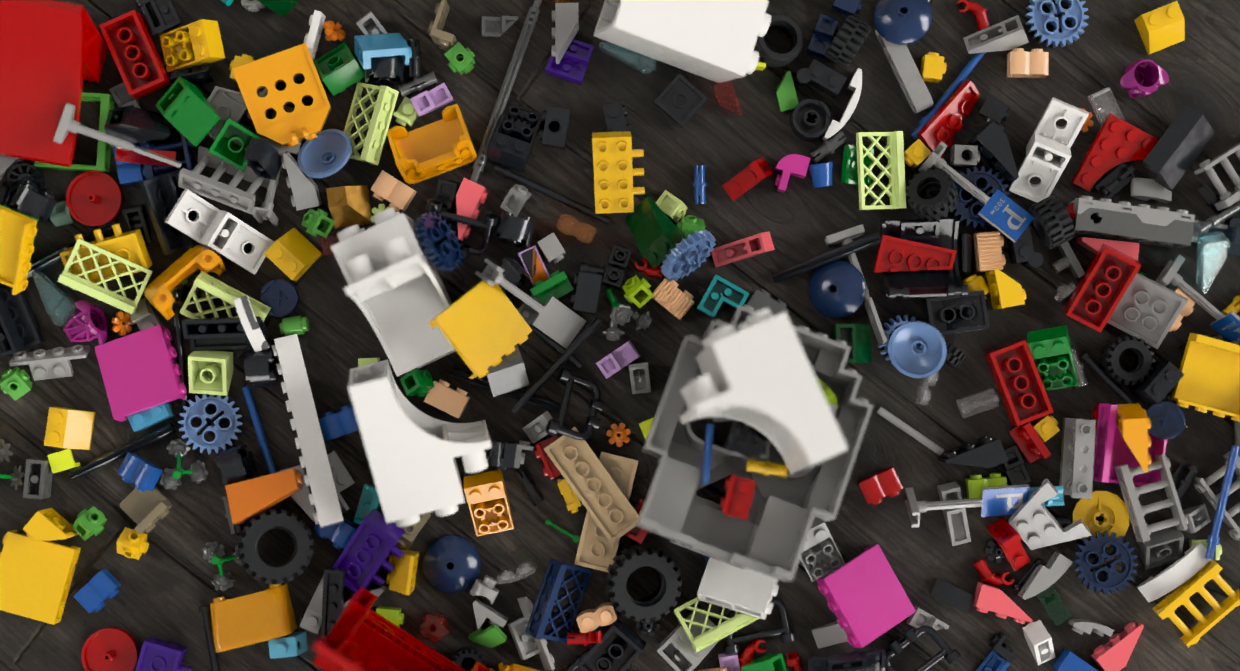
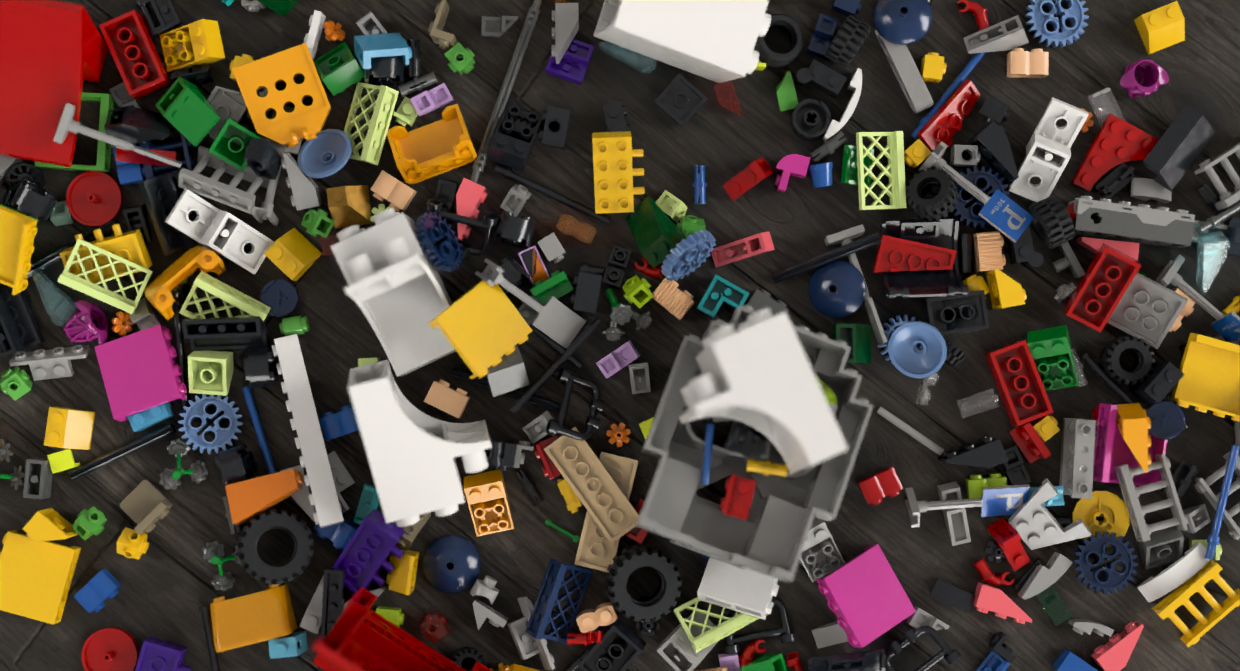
(139, 471): blue brick -> none
(250, 324): white sticker -> none
(417, 382): green brick -> none
(488, 637): bright green slope -> none
(523, 571): clear slope -> none
(1039, 642): white slope -> none

